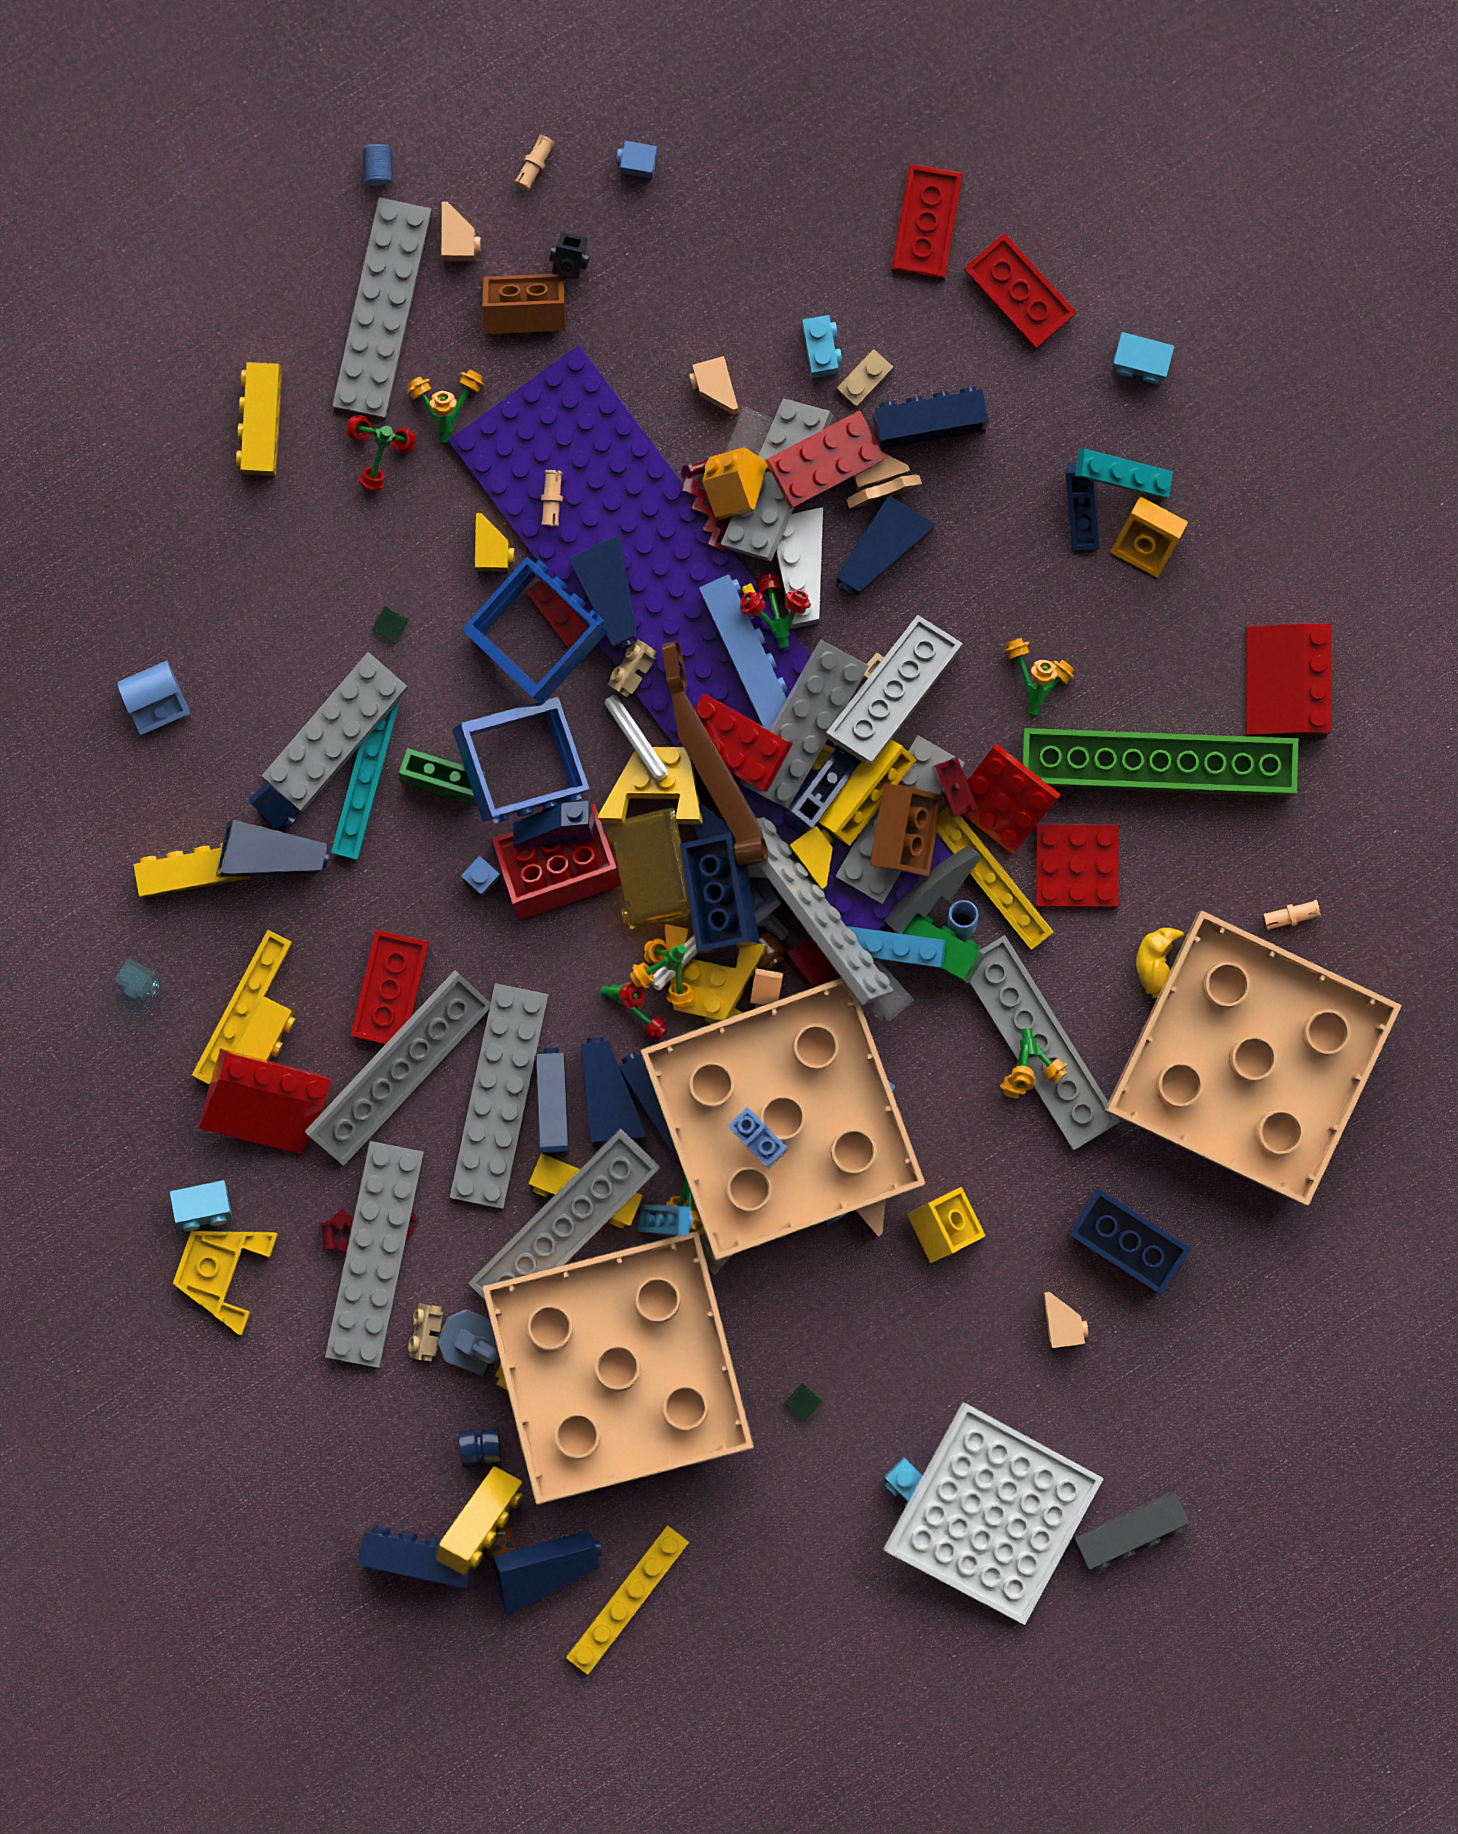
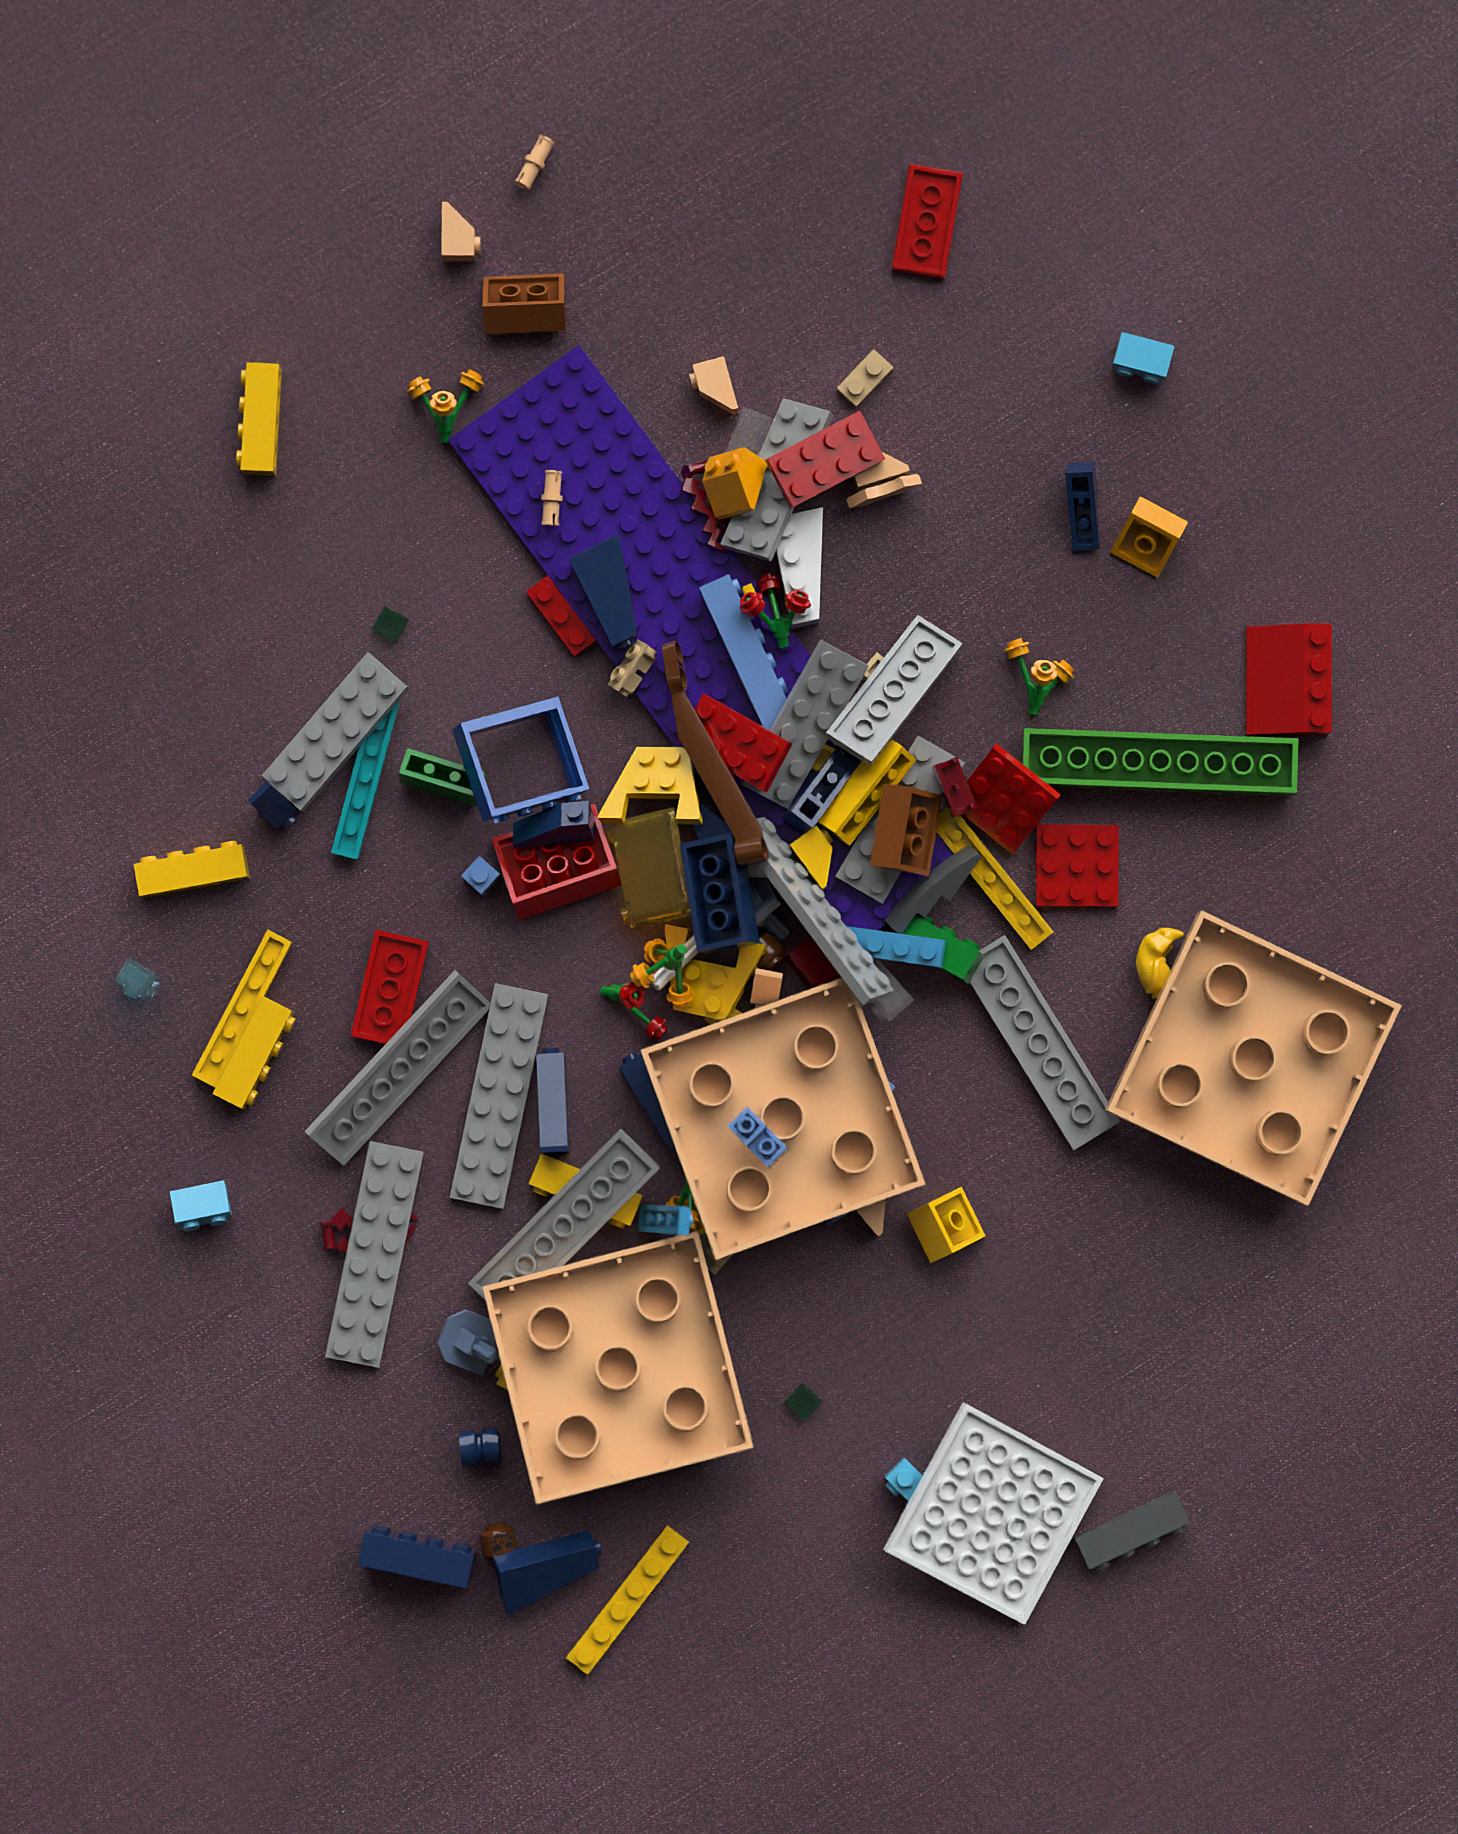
(153, 697): medium blue brick -> none
(210, 1266): yellow wing -> none
(263, 1101): red slope -> none
(268, 852): slope -> none
(377, 165): medium blue piece -> none
(382, 308): light grey plate -> none
(401, 440): red plant -> none
(425, 1319): tan hinge -> none
(479, 1521): yellow brick -> none
(491, 547): yellow slope -> none
(500, 602): blue window -> none
(569, 256): black brick -> none
(607, 1094): dark blue slope -> none
(636, 738): white axle -> none
(637, 159): medium blue brick -> none
(820, 346): medium azure brick -> none
(887, 539): dark blue slope -> none
(930, 418): dark blue brick -> none
(968, 909): medium blue piece -> none
(1020, 291): red plate -> none
(1022, 1076): light orange plant -> none
(1063, 1323): light nougat slope -> none
(1123, 473): teal plate -> none
(1128, 1241): dark blue brick -> none
(1292, 915): light nougat pin -> none

